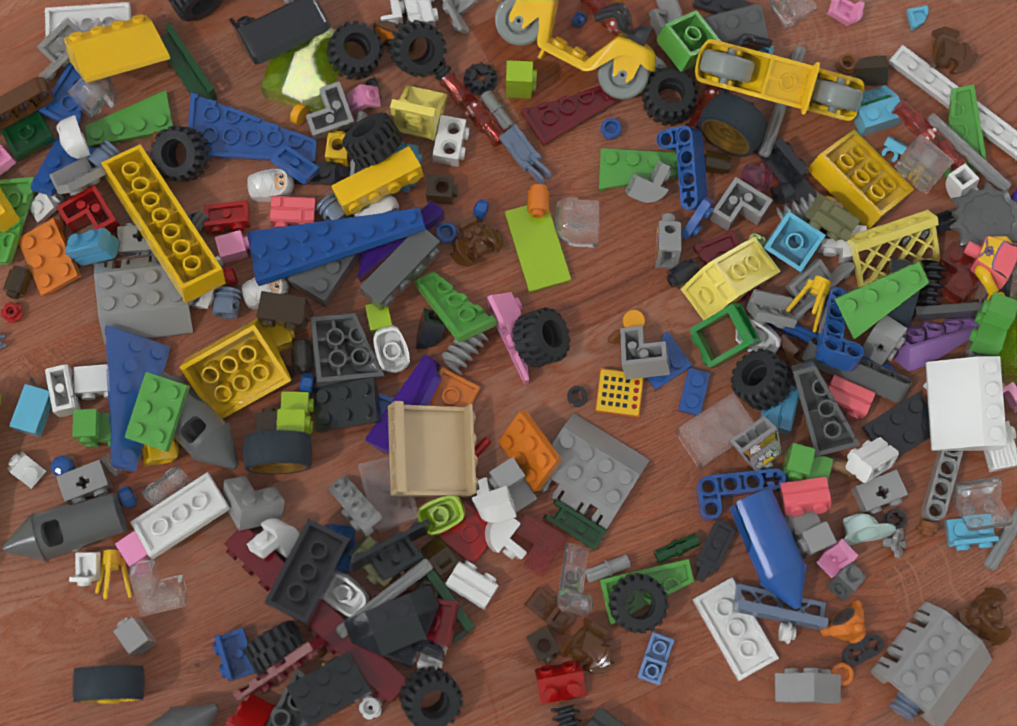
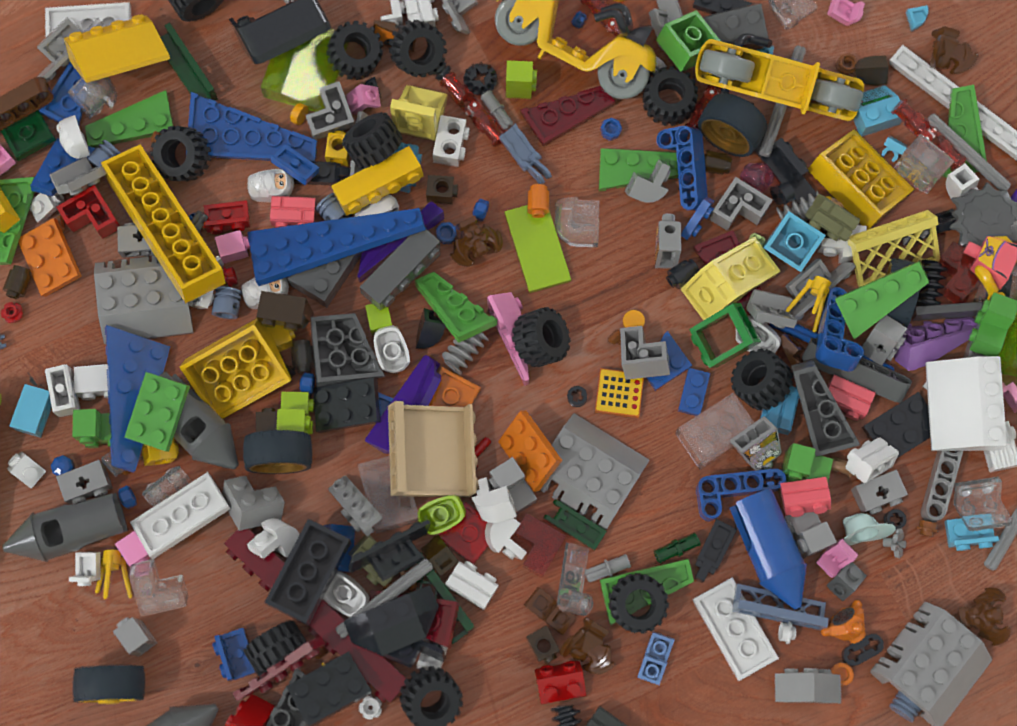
(92, 246): dark azure brick -> none

